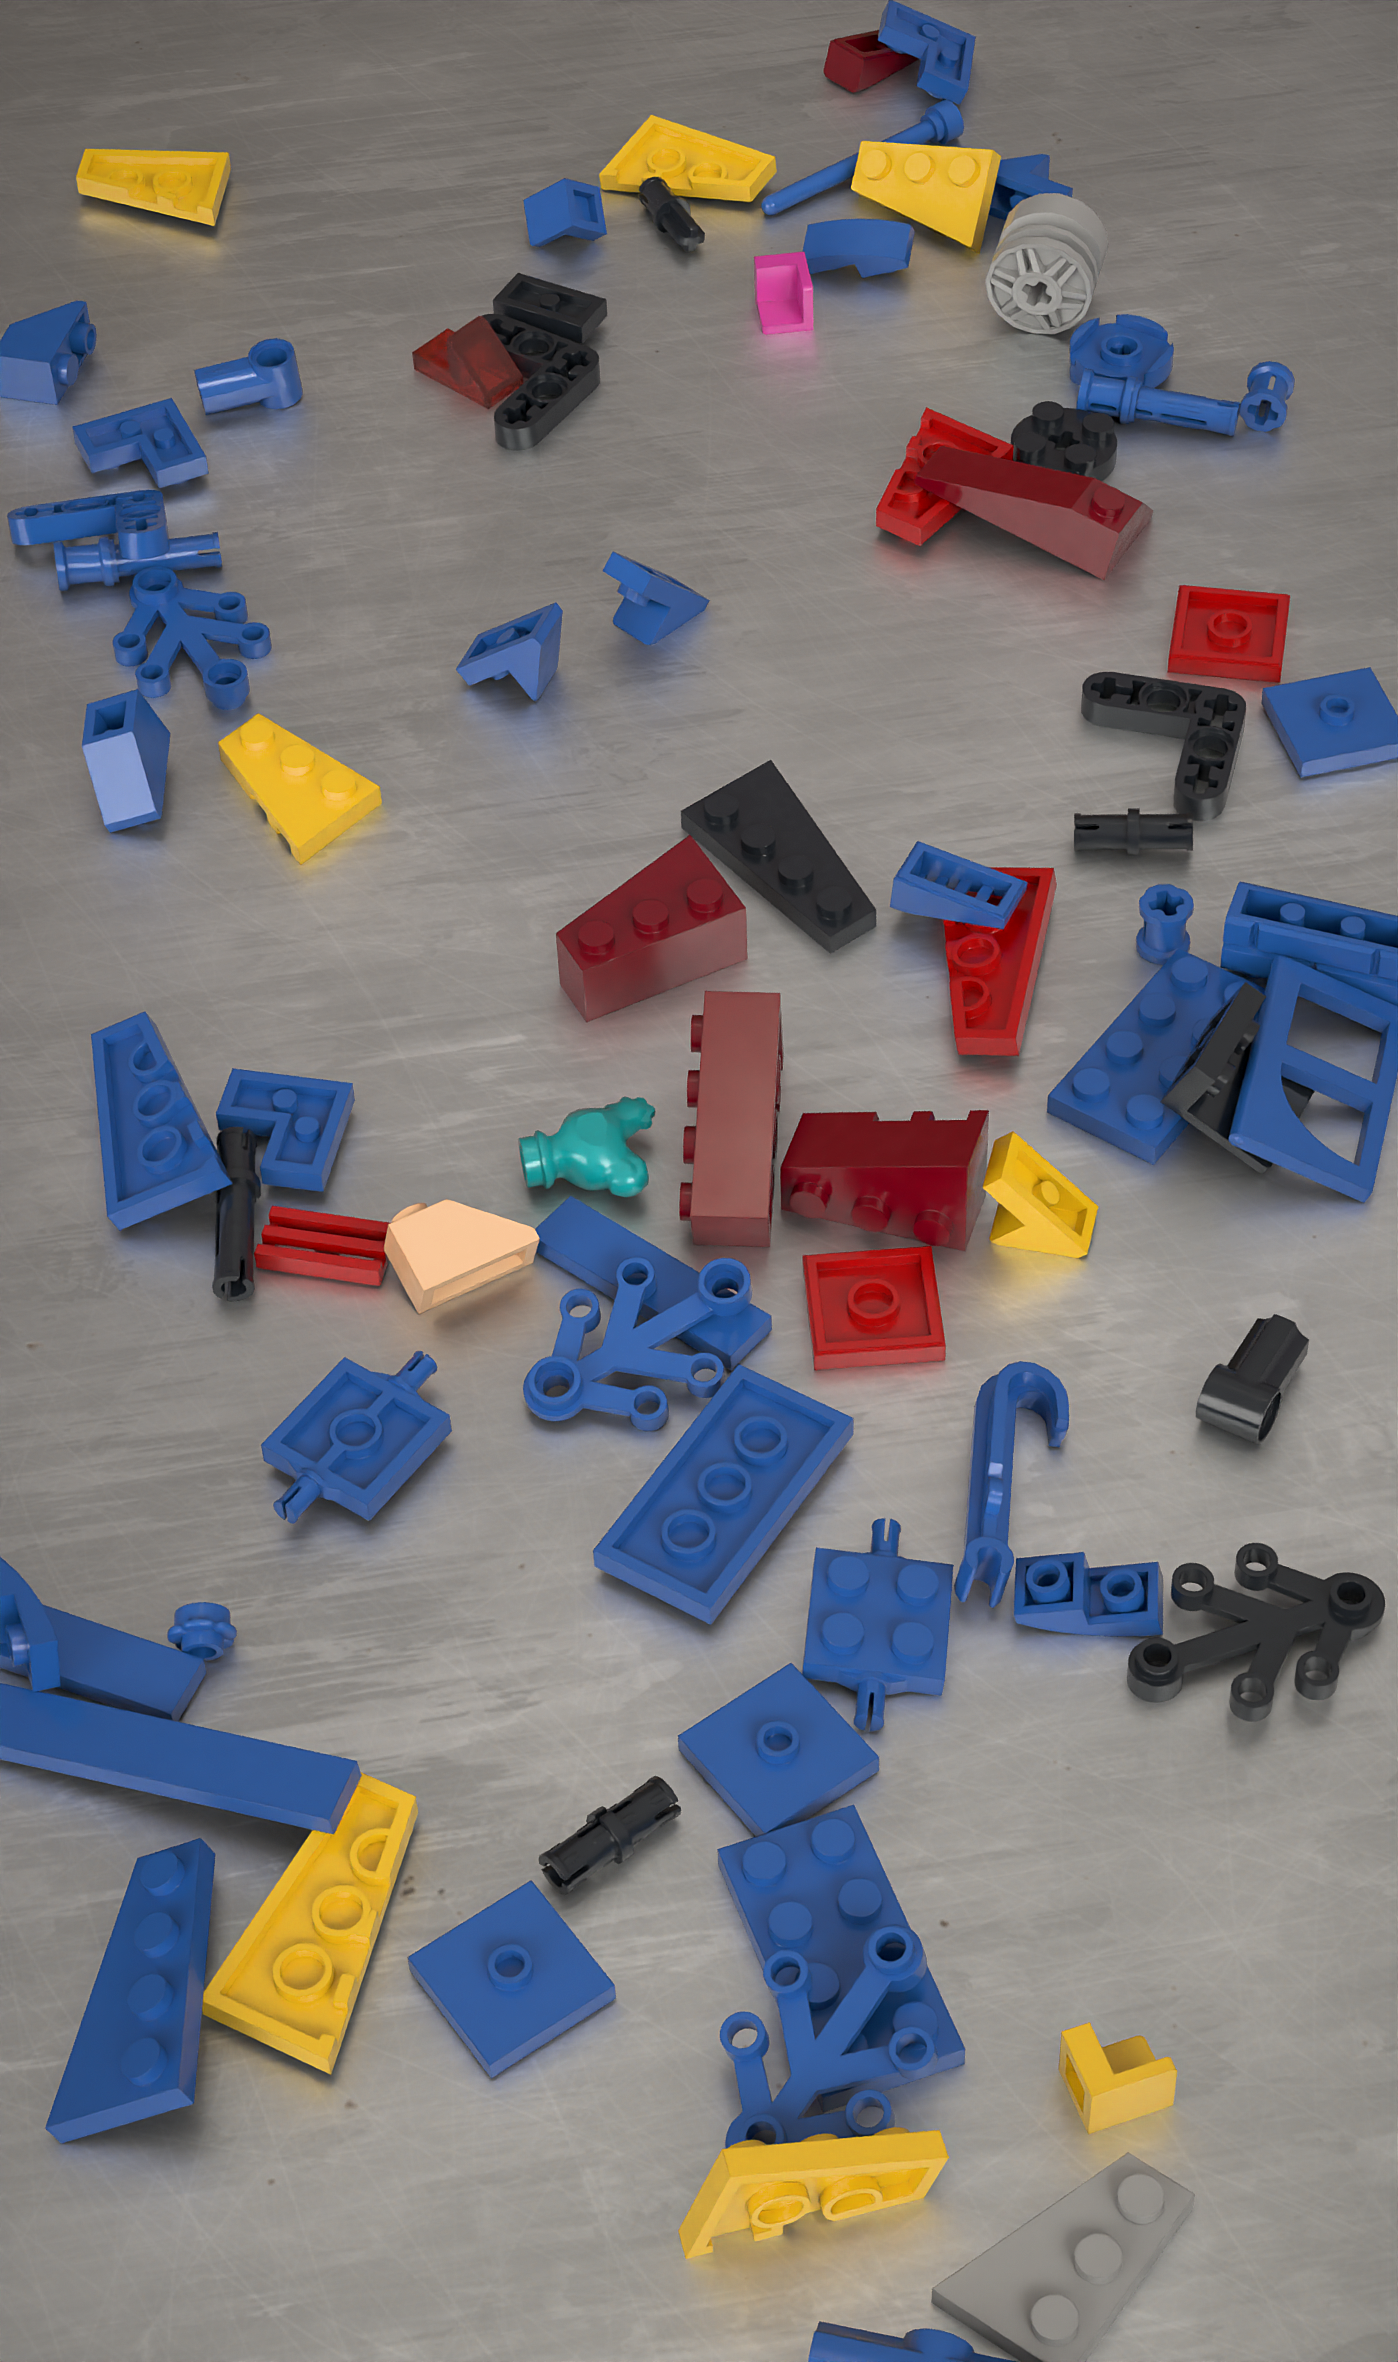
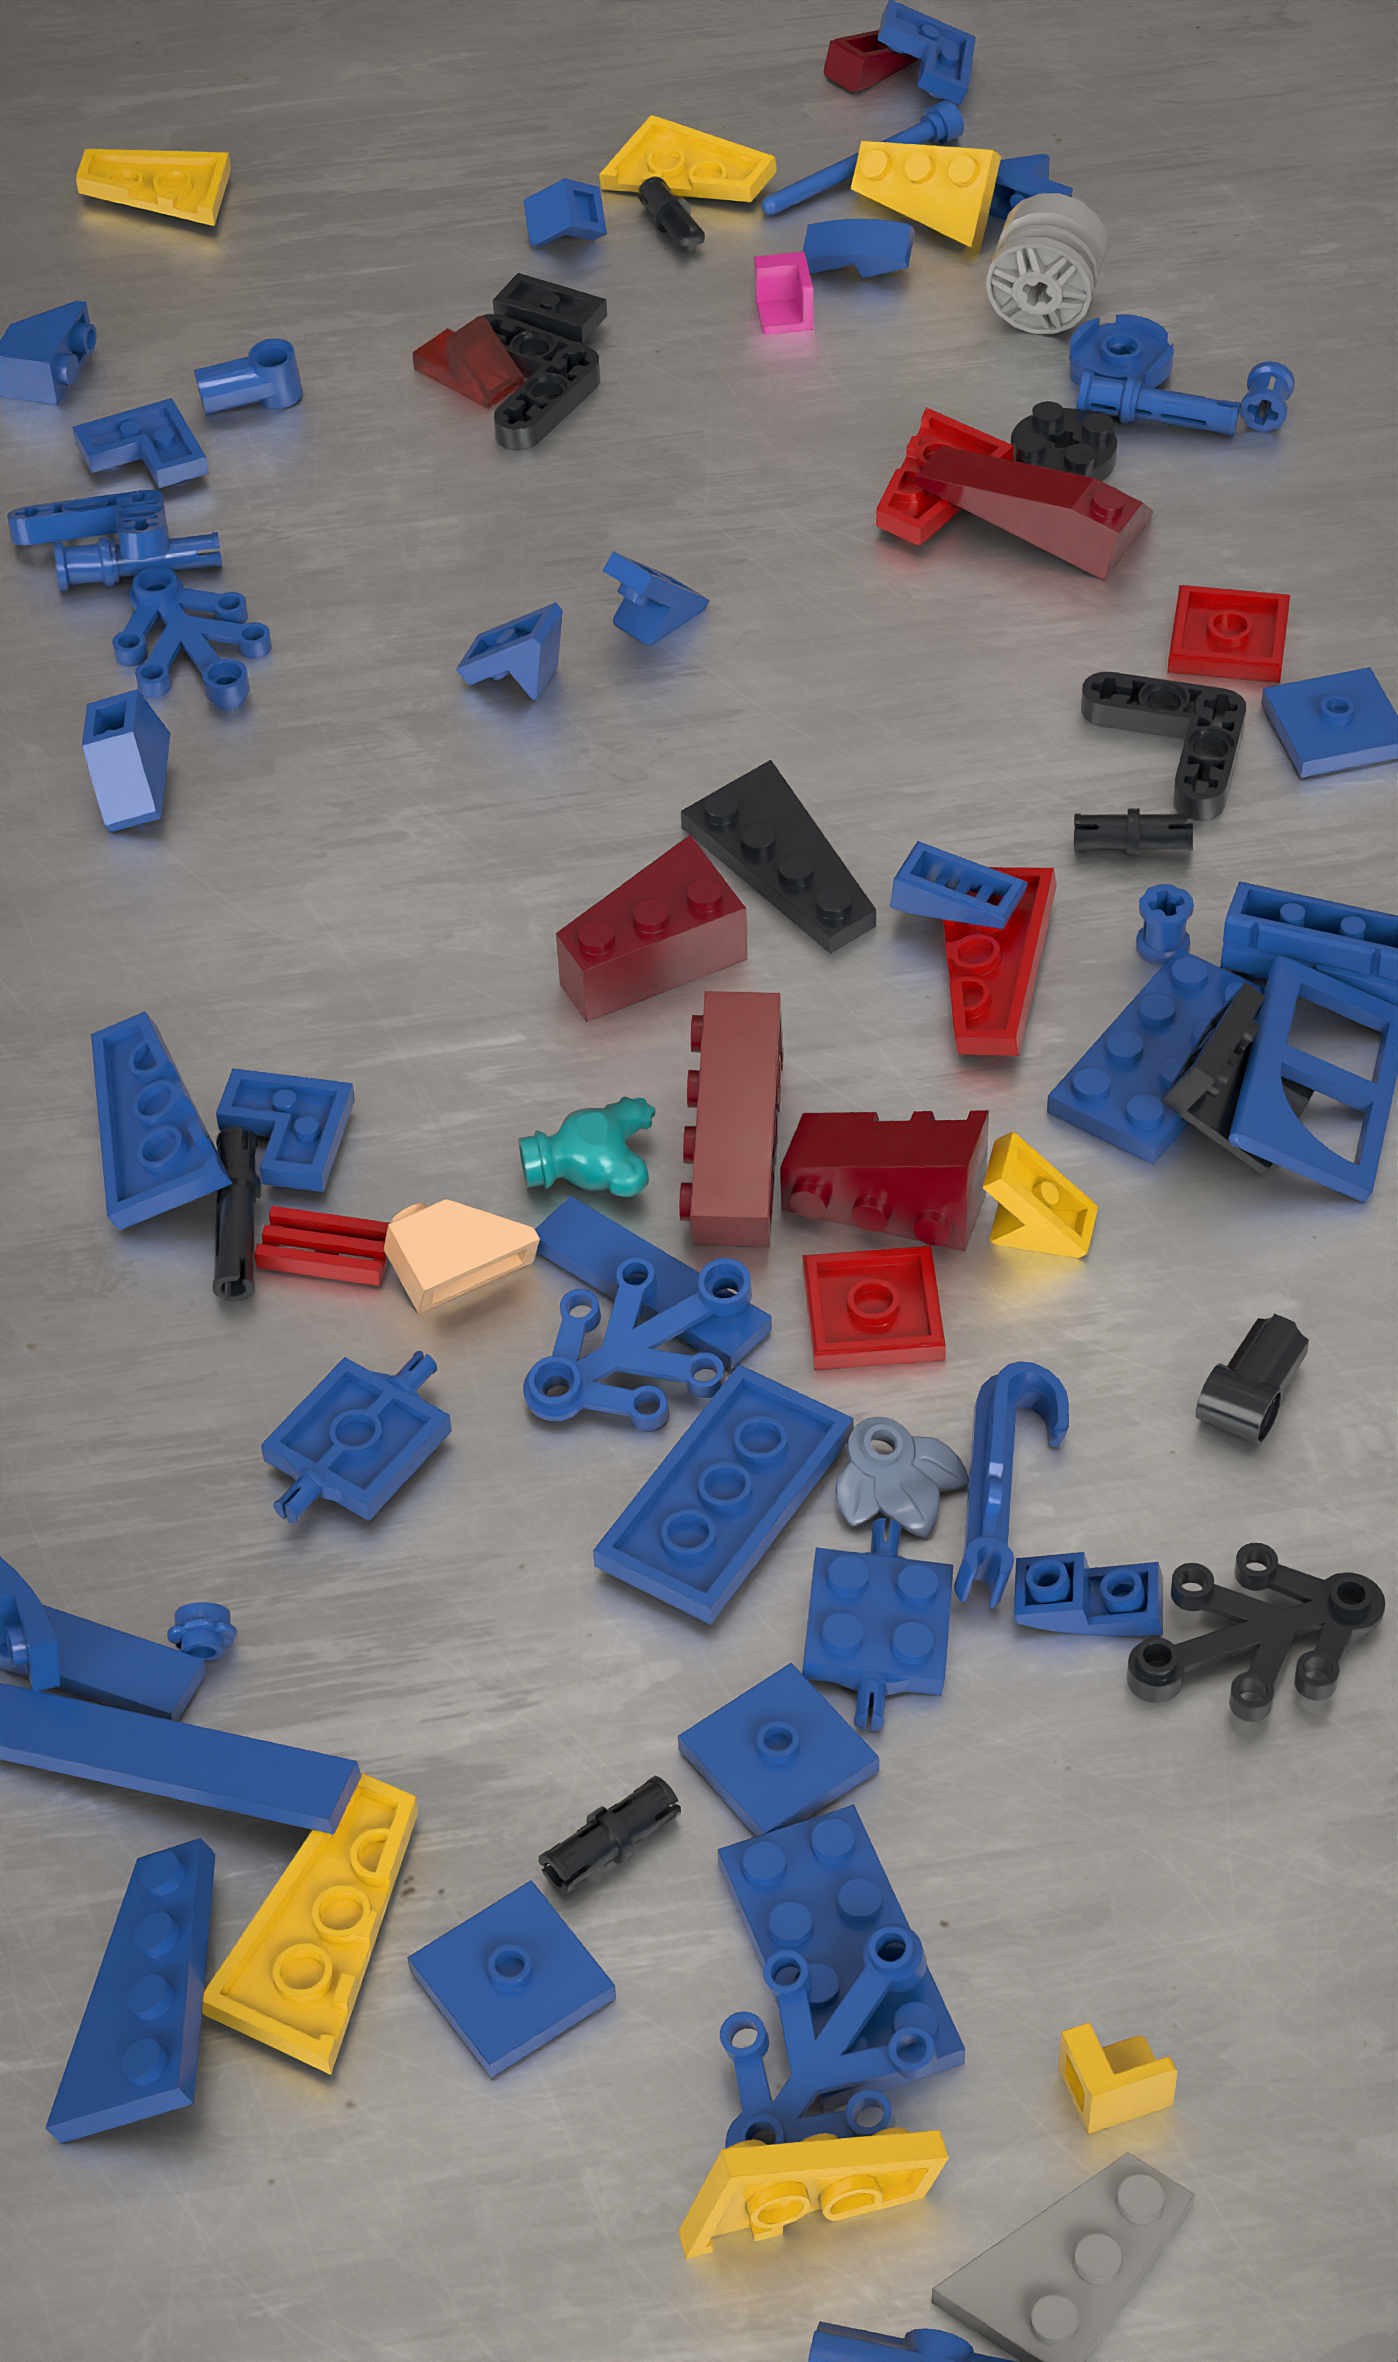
(297, 785): yellow wing -> none
(899, 1483): none -> sand blue plate

